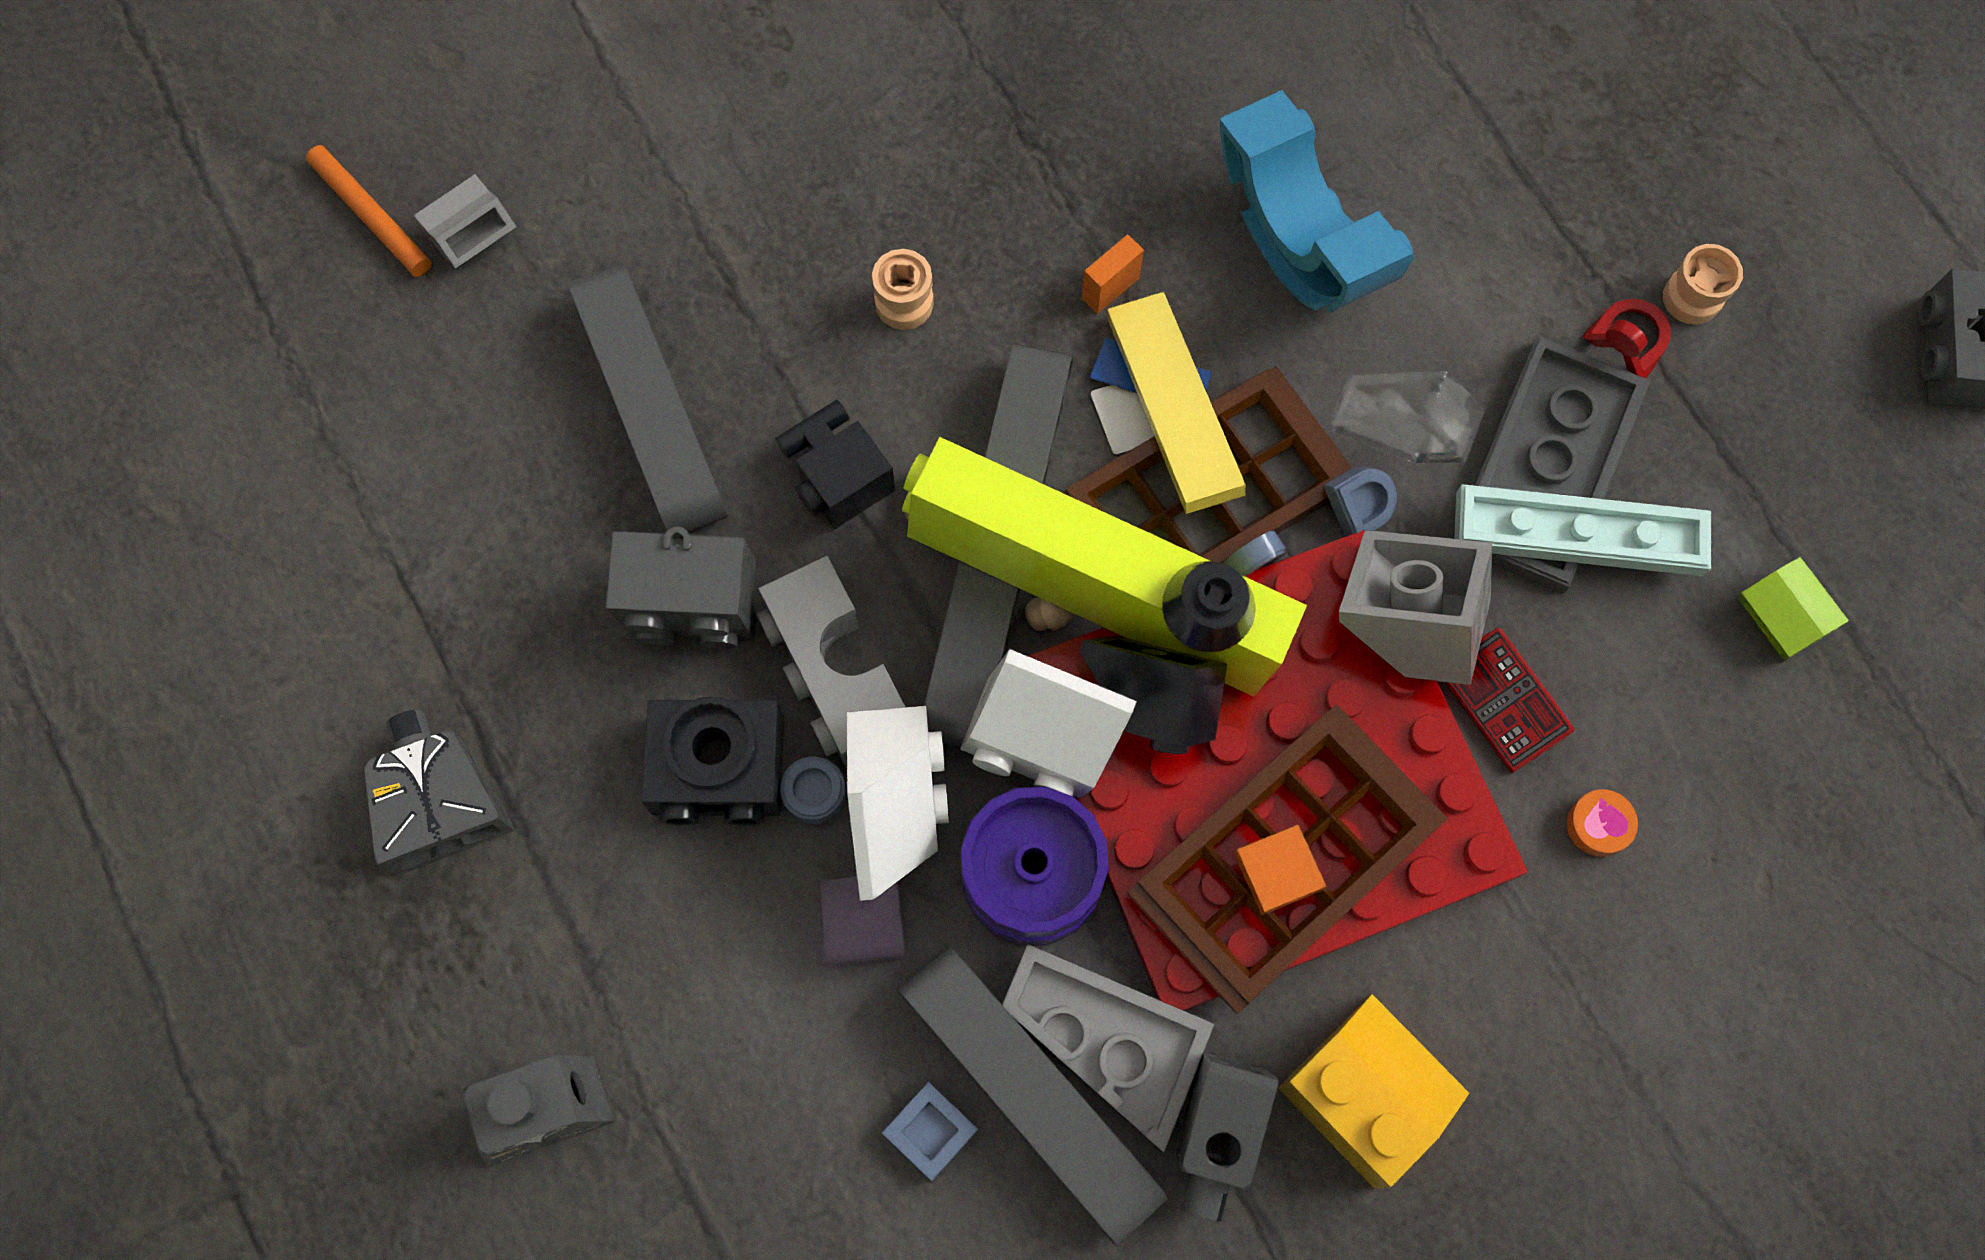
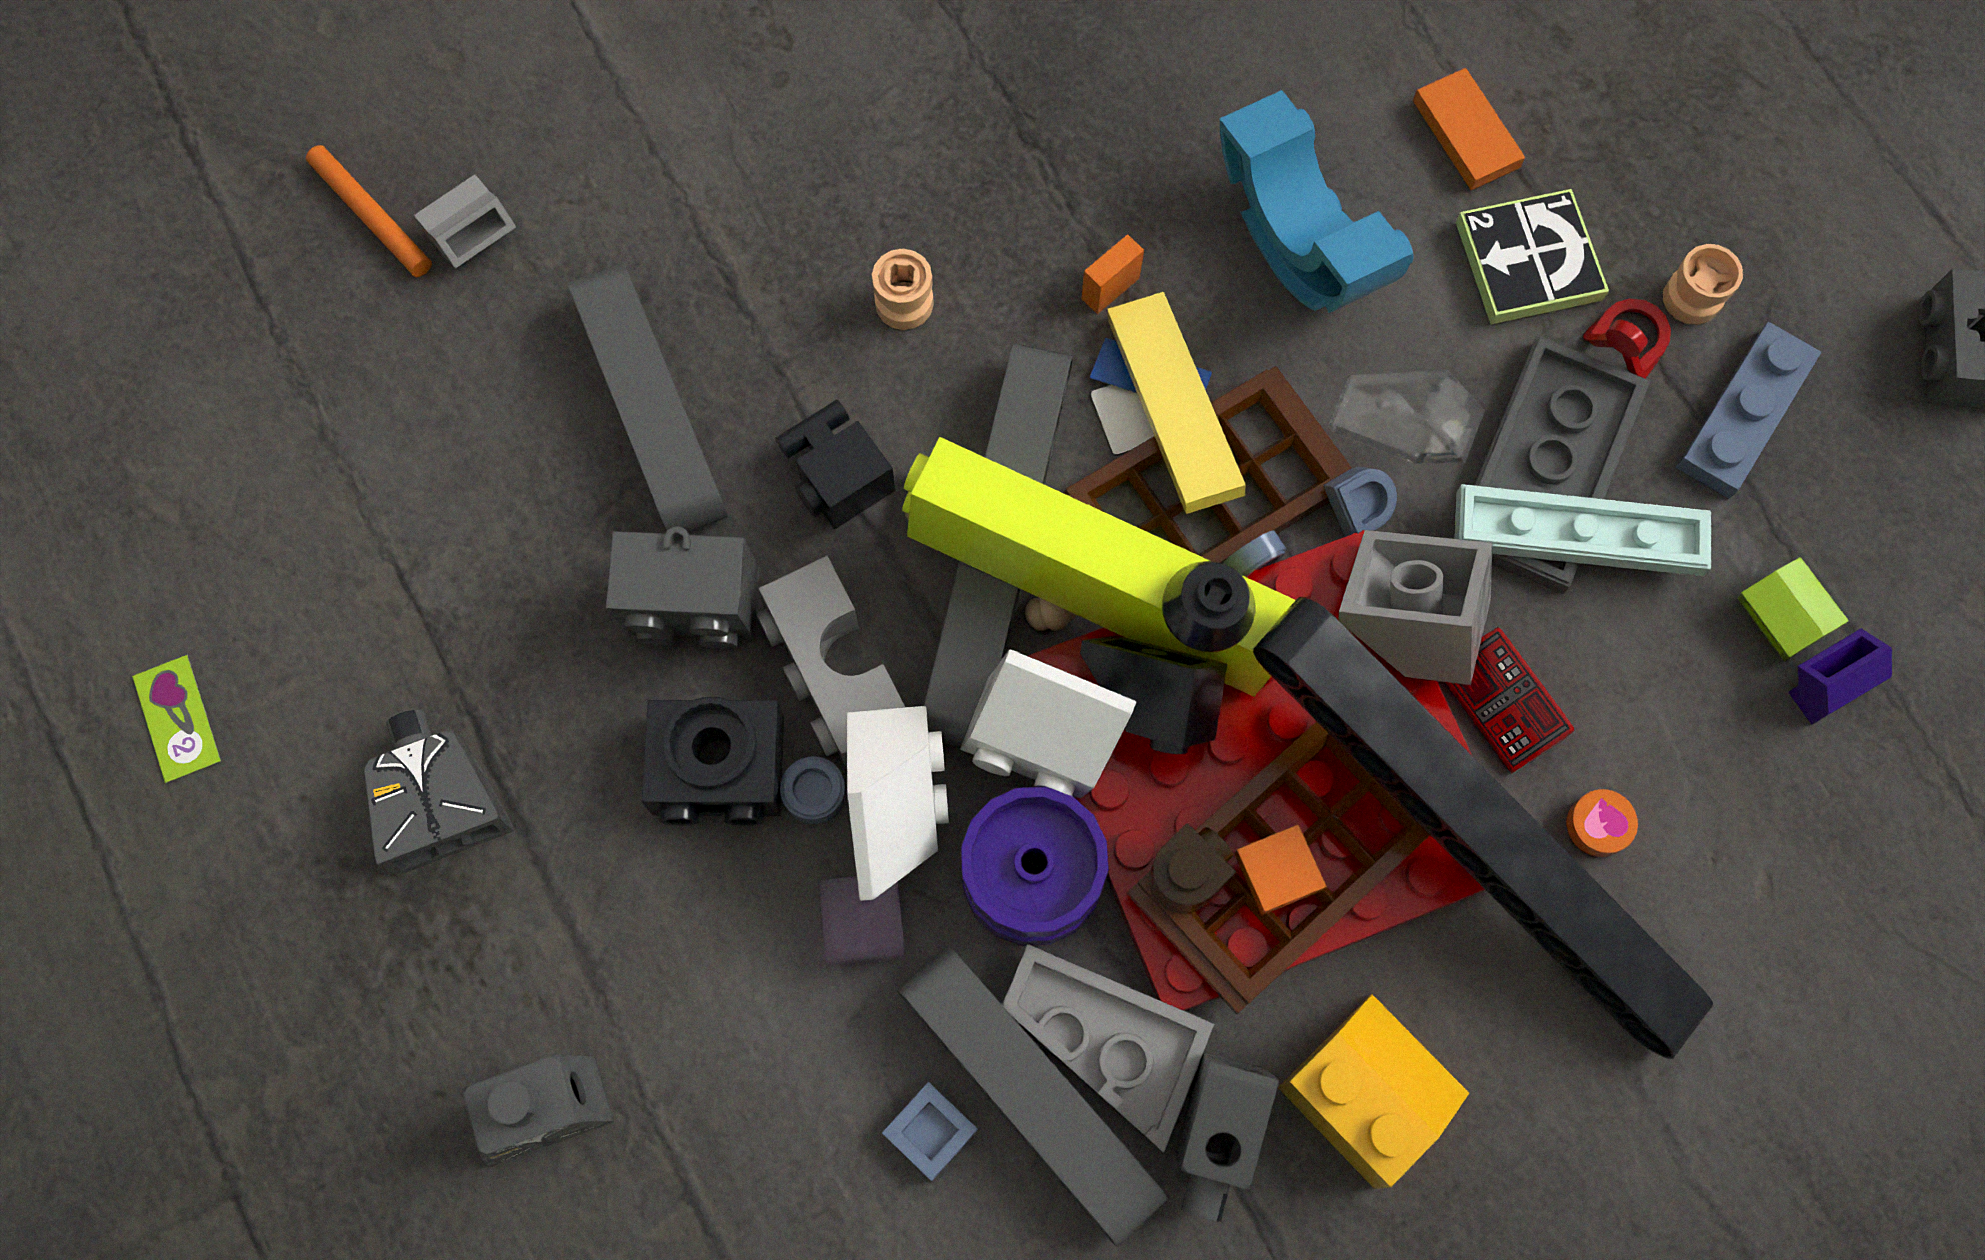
(176, 718): none -> lime sticker
(1190, 870): none -> dark brown plate
(1468, 129): none -> orange tile
(1482, 826): none -> black beam
(1531, 256): none -> tile
(1748, 410): none -> sand blue plate
(1868, 667): none -> dark purple piece

